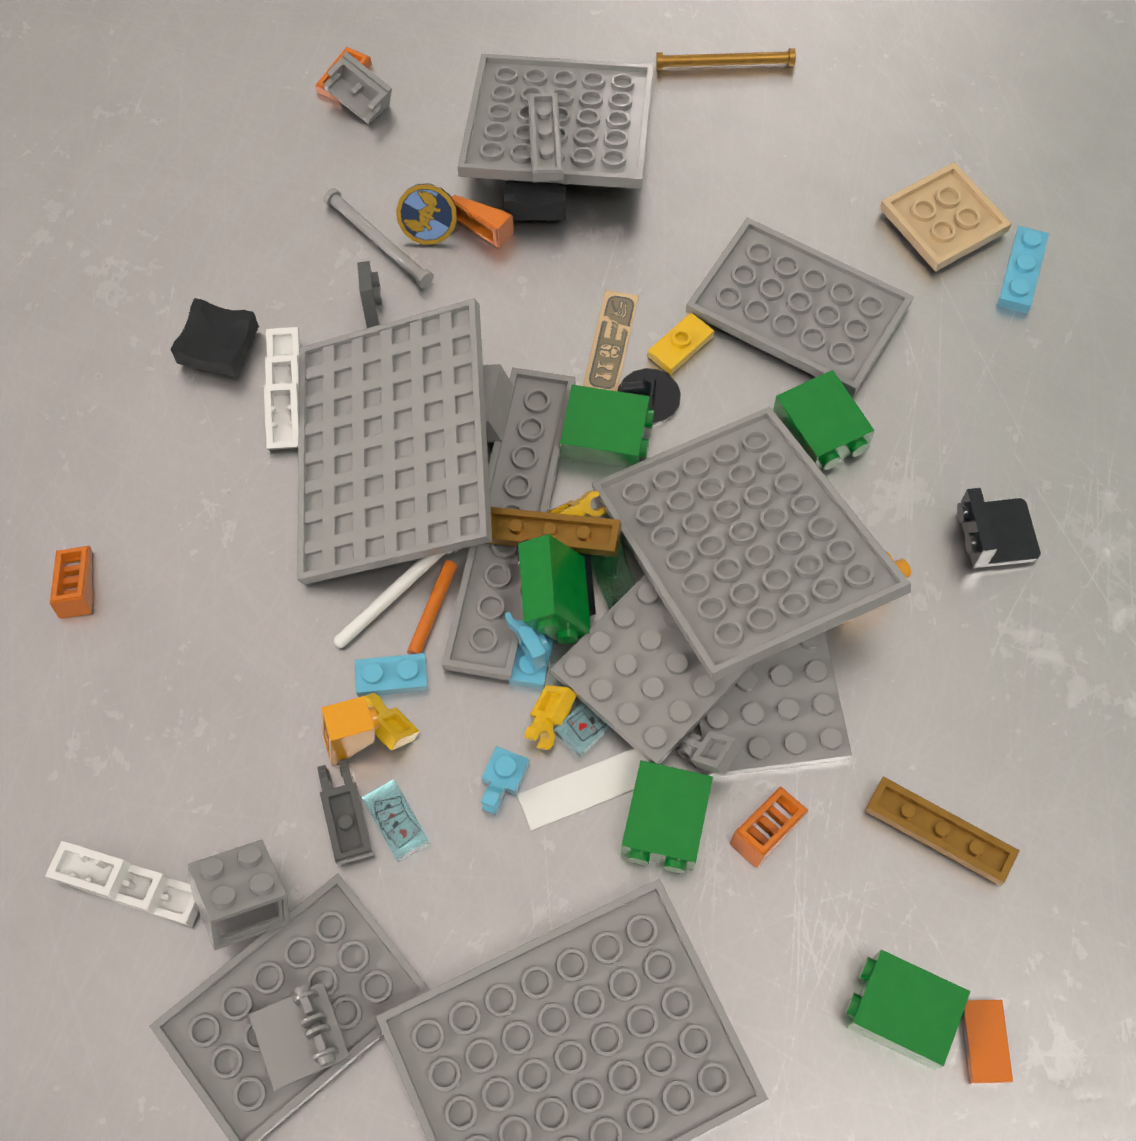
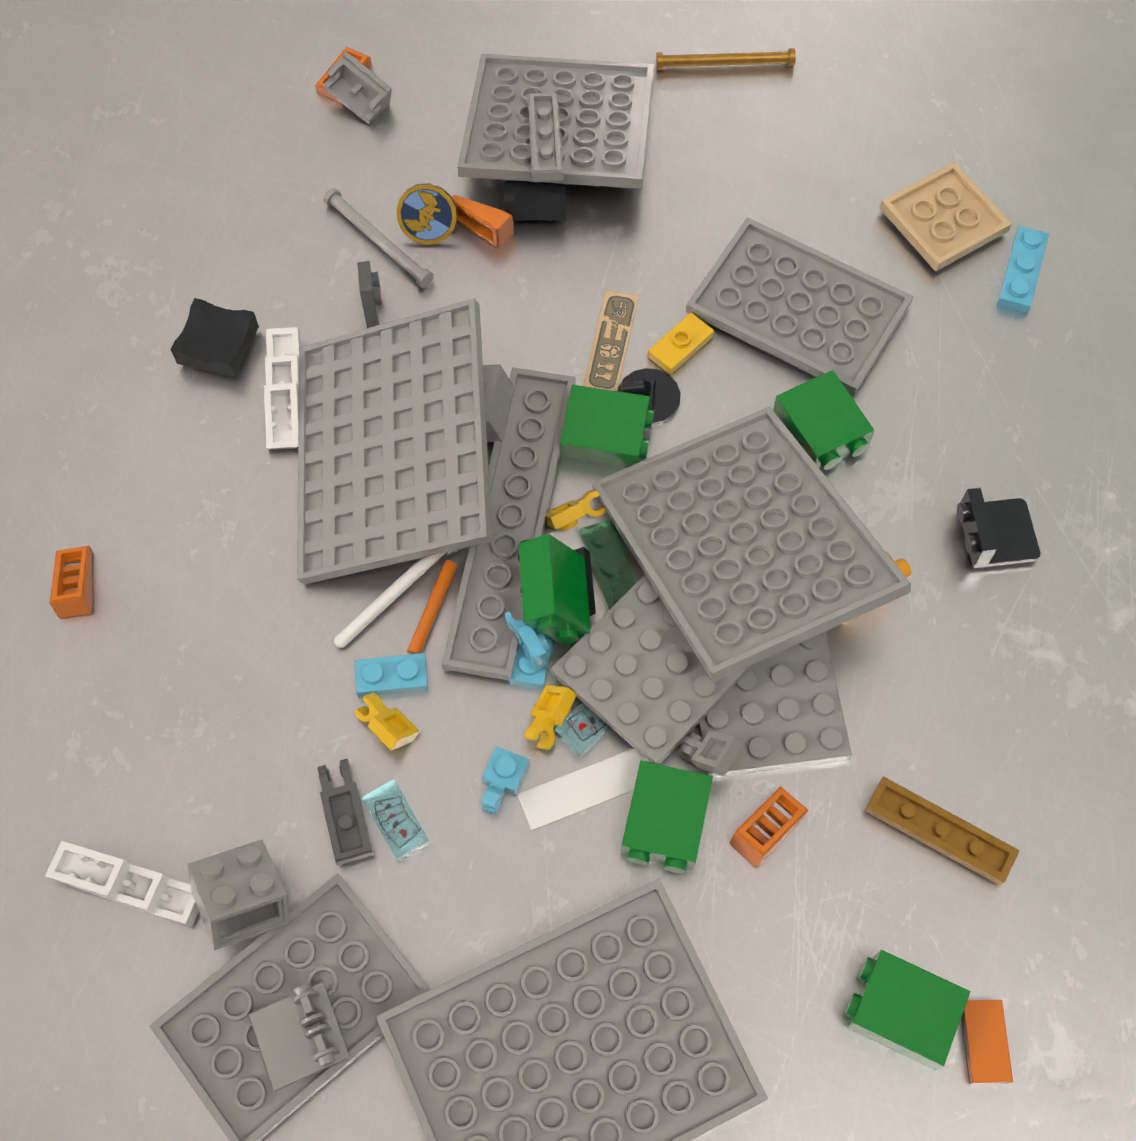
(348, 728): light orange slope -> none
(578, 532): pearl gold plate -> none

